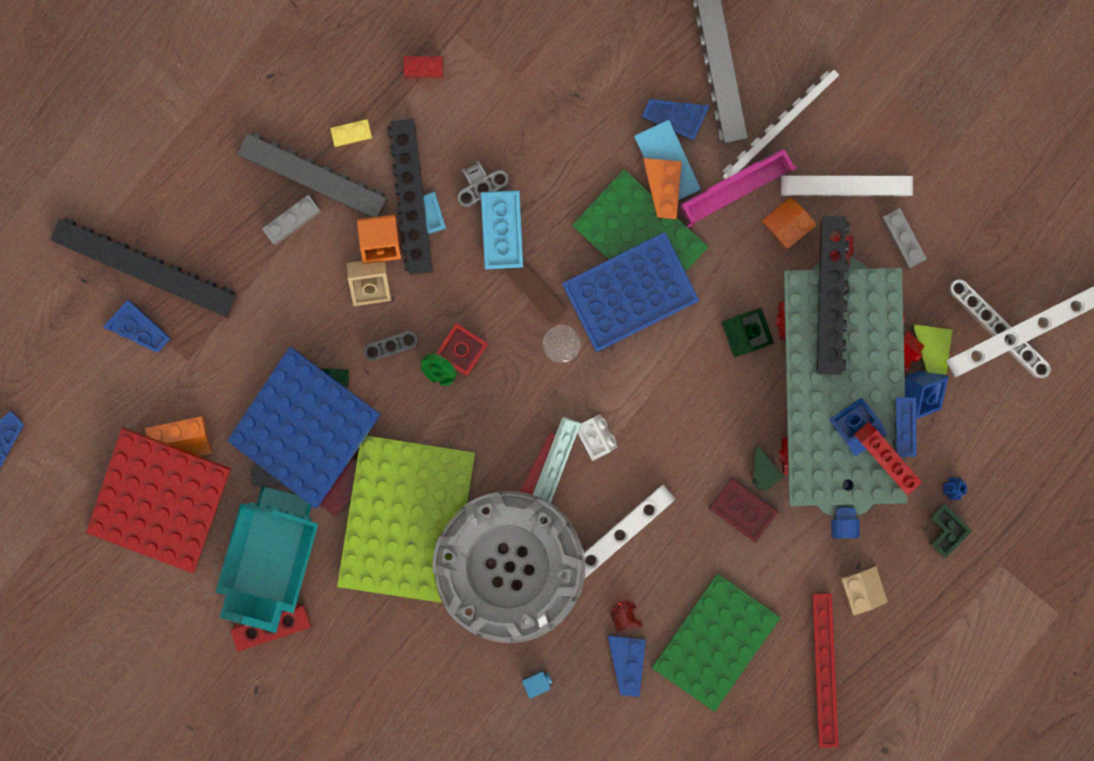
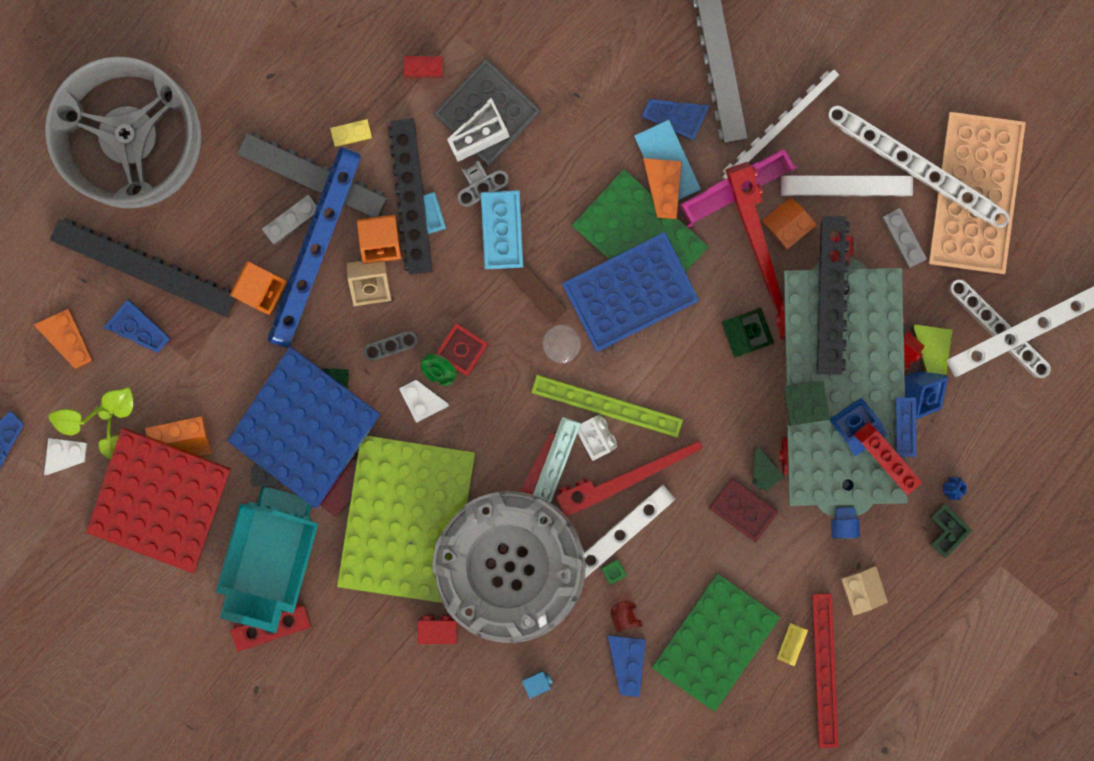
(64, 454): none -> white wing
(66, 338): none -> orange wing
(113, 402): none -> lime plant
(115, 146): none -> light grey wheel
(258, 288): none -> orange slope
(318, 233): none -> blue beam
(421, 400): none -> white wing
(437, 630): none -> red brick
(479, 132): none -> white wedge
(480, 86): none -> dark grey tile
(596, 494): none -> red piece
(607, 406): none -> lime tile
(613, 572): none -> green tile
(745, 202): none -> red piece
(792, 644): none -> light yellow plate
(806, 403): none -> dark green brick
(918, 167): none -> white beam
(987, 159): none -> light nougat plate

